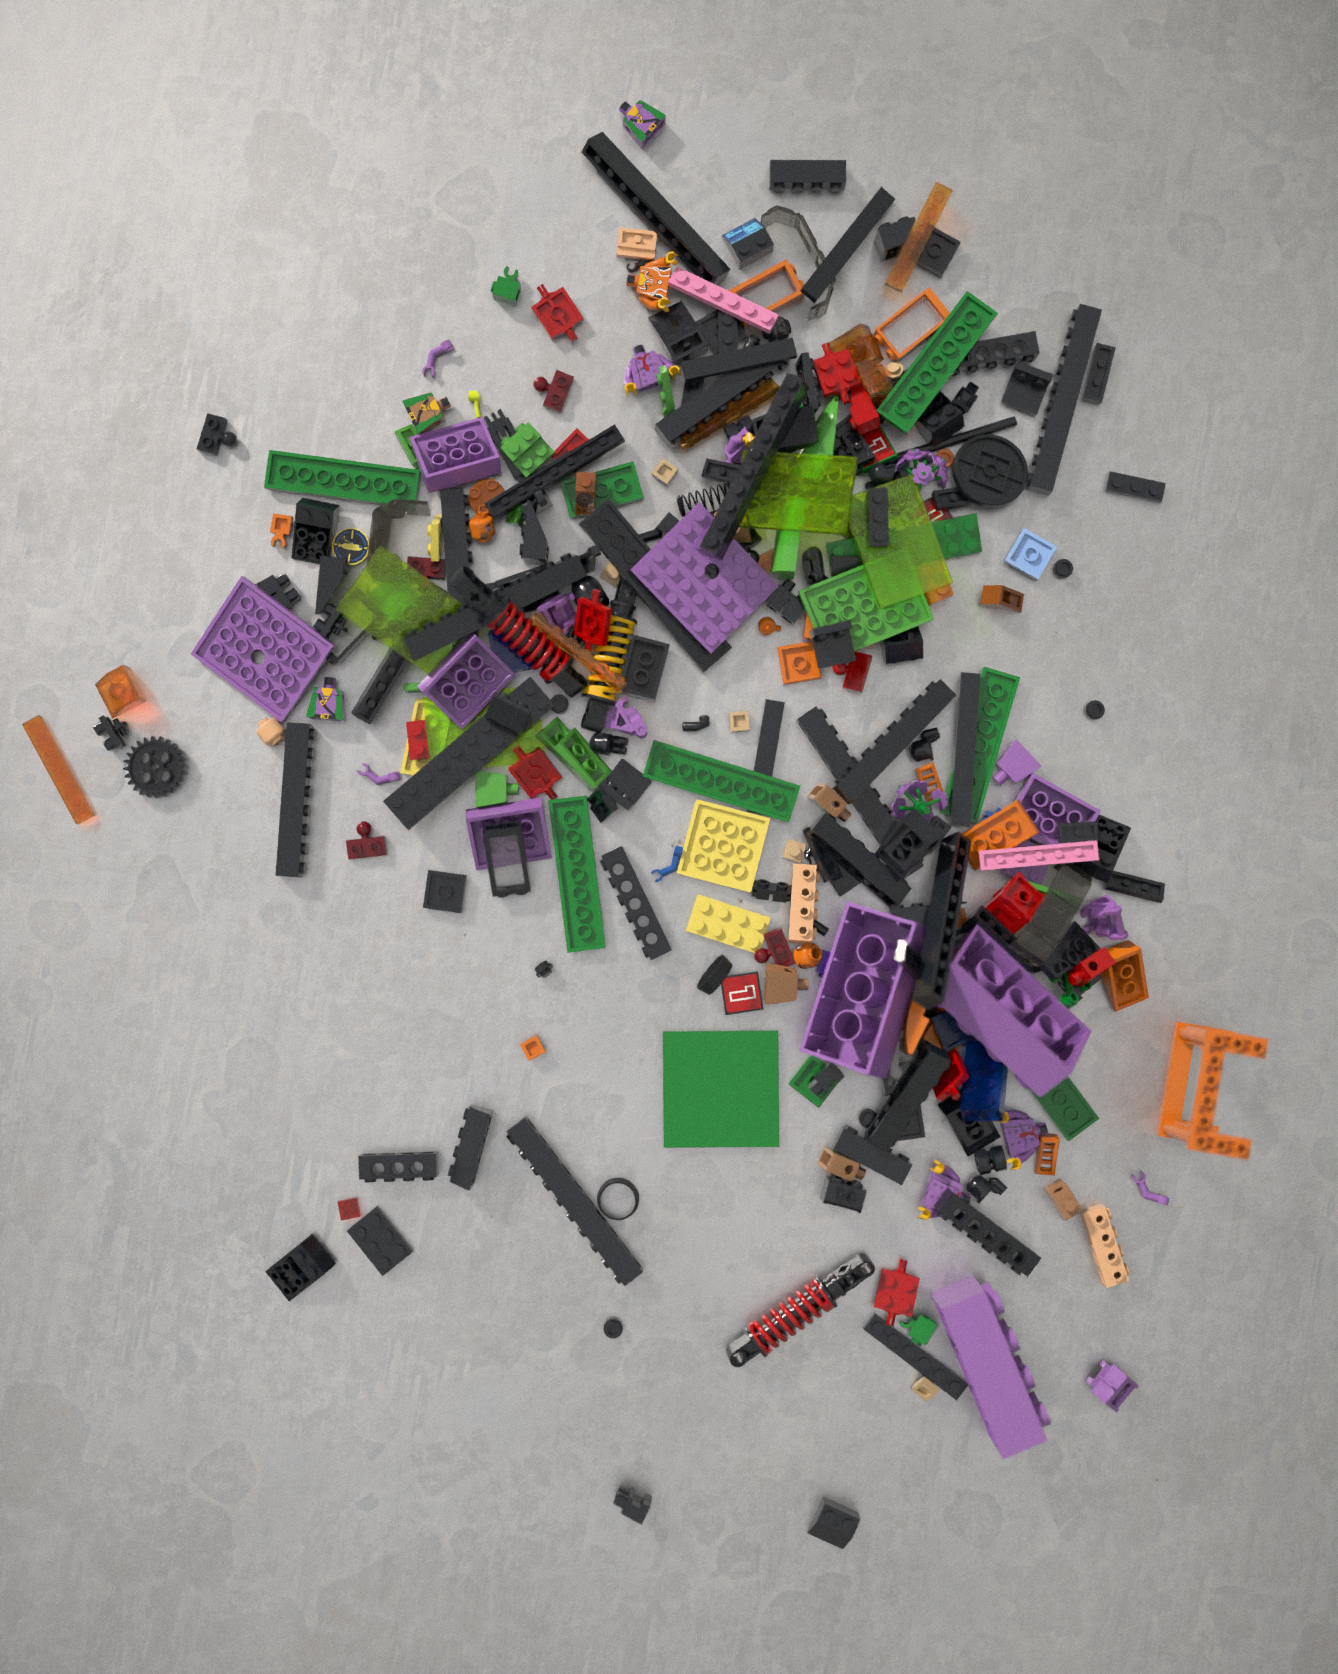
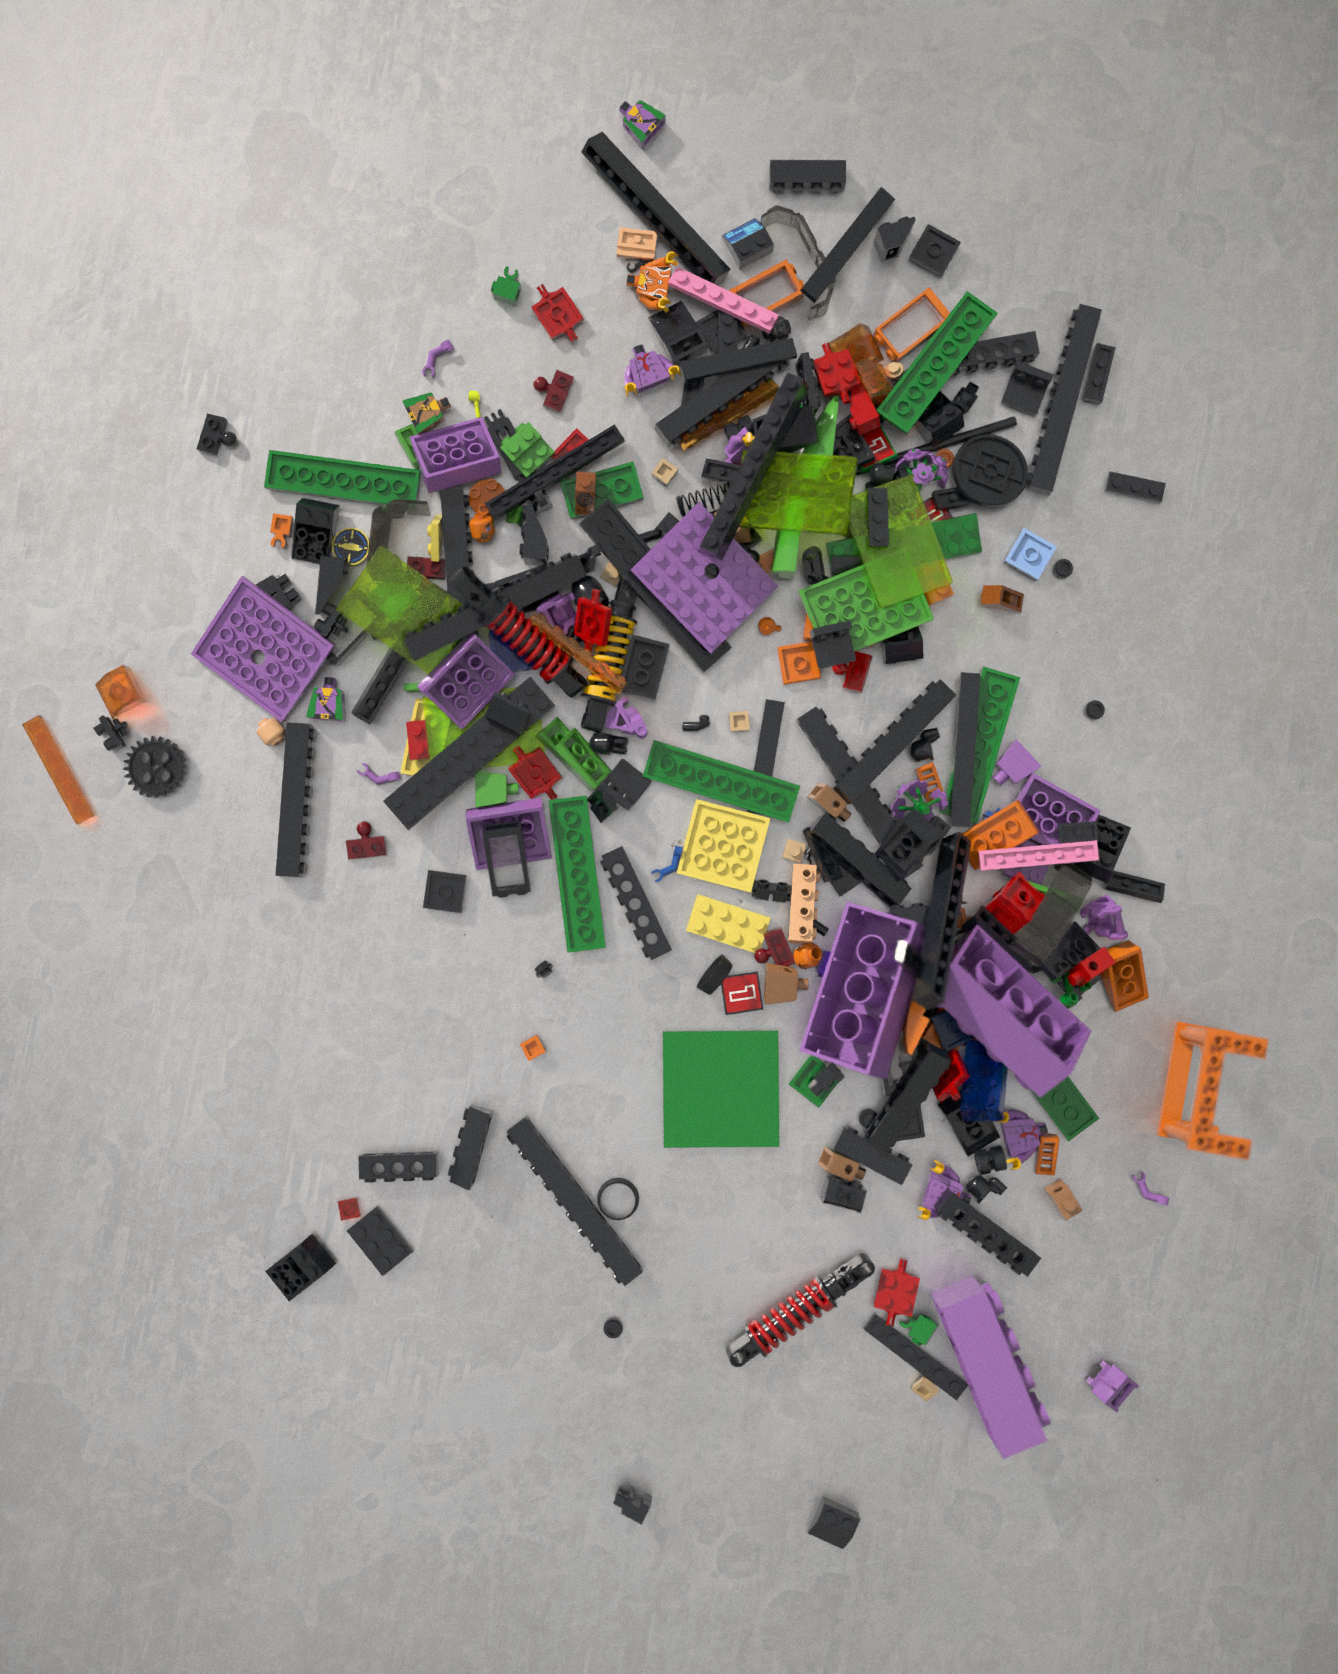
(561, 704): black plate -> none
(666, 396): bright green hinge -> none
(779, 598): black hips -> none
(918, 237): clear orange plate -> none
(1104, 1245): light nougat brick -> none

